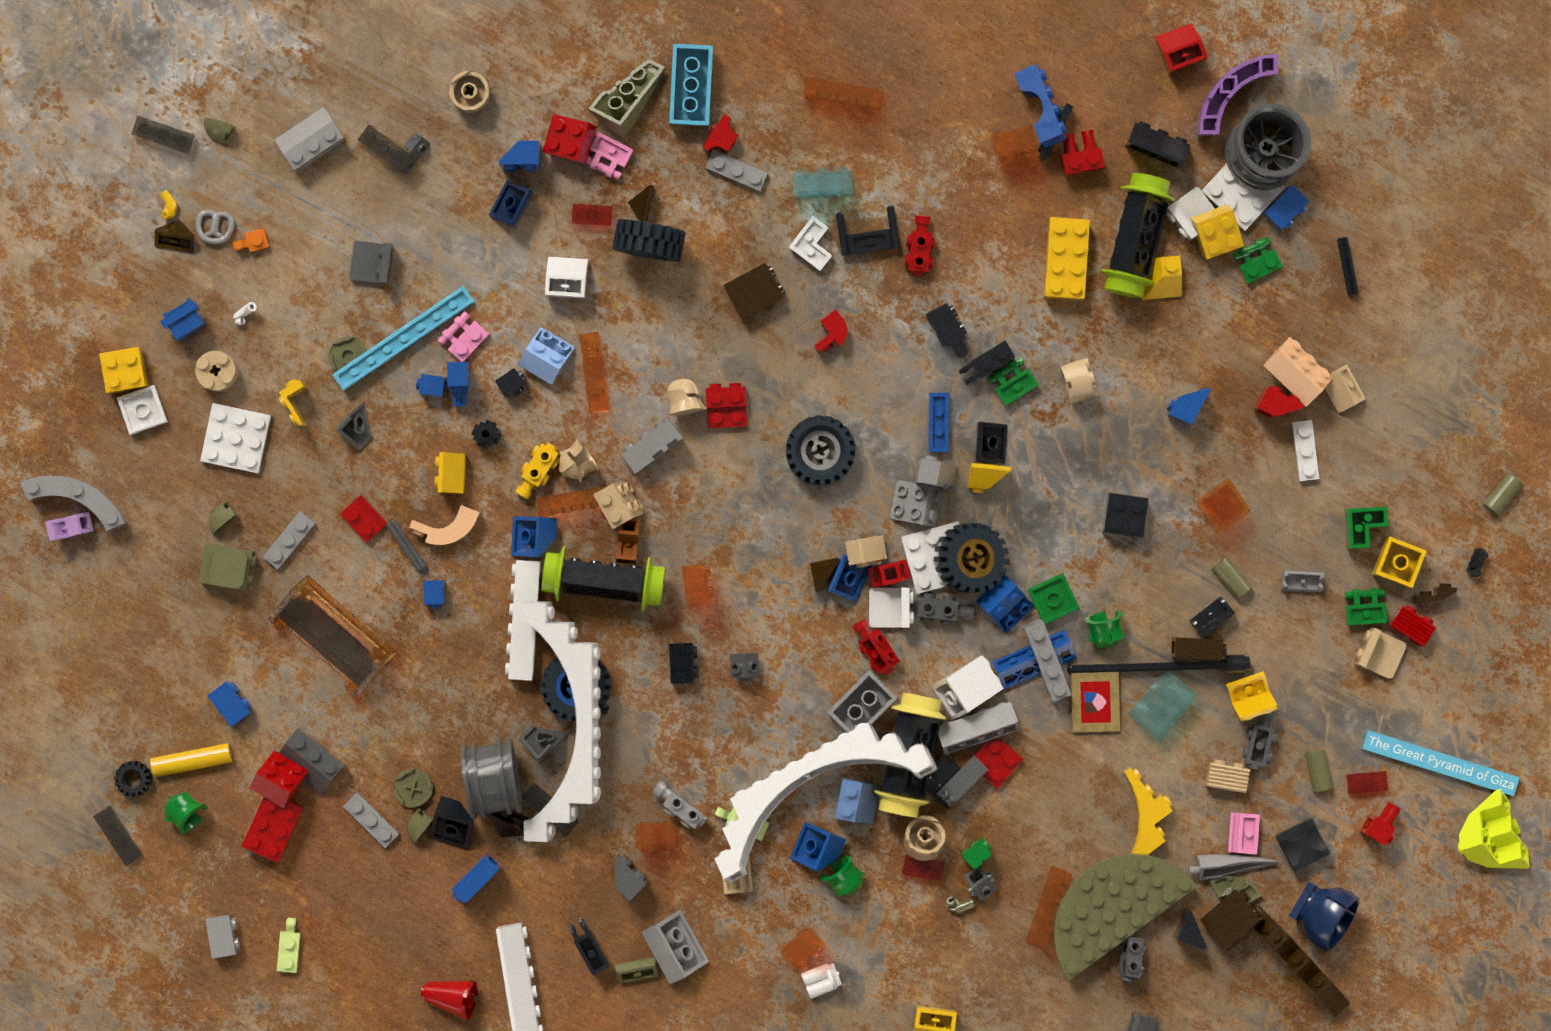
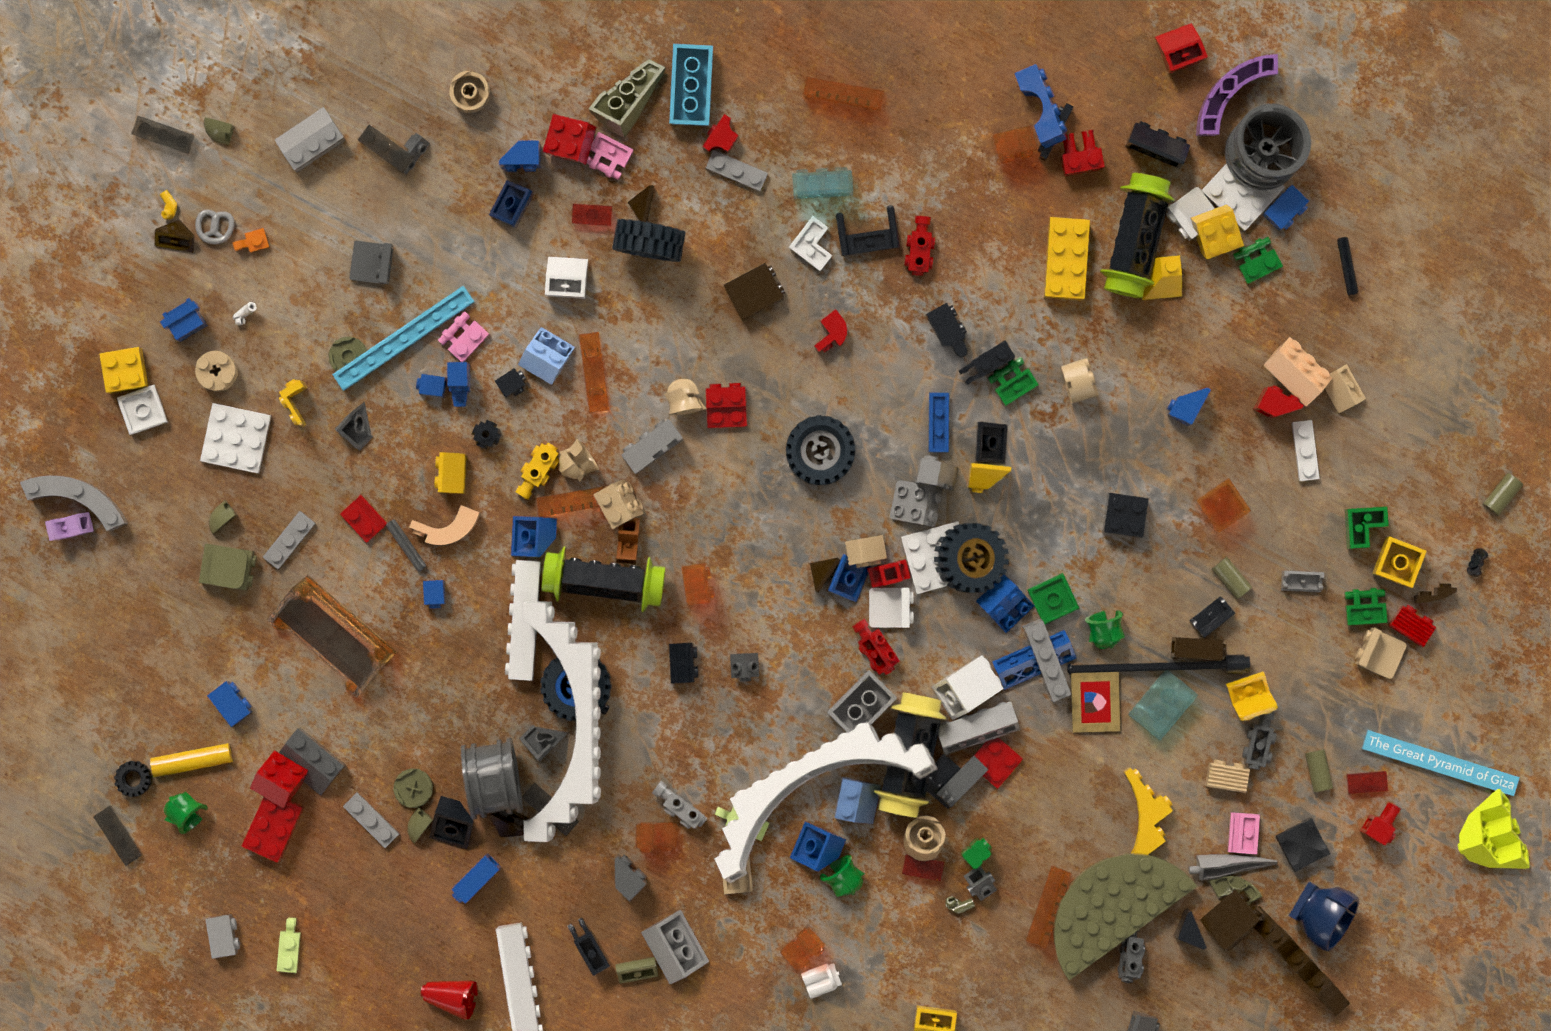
(938, 609): dark grey brick -> none

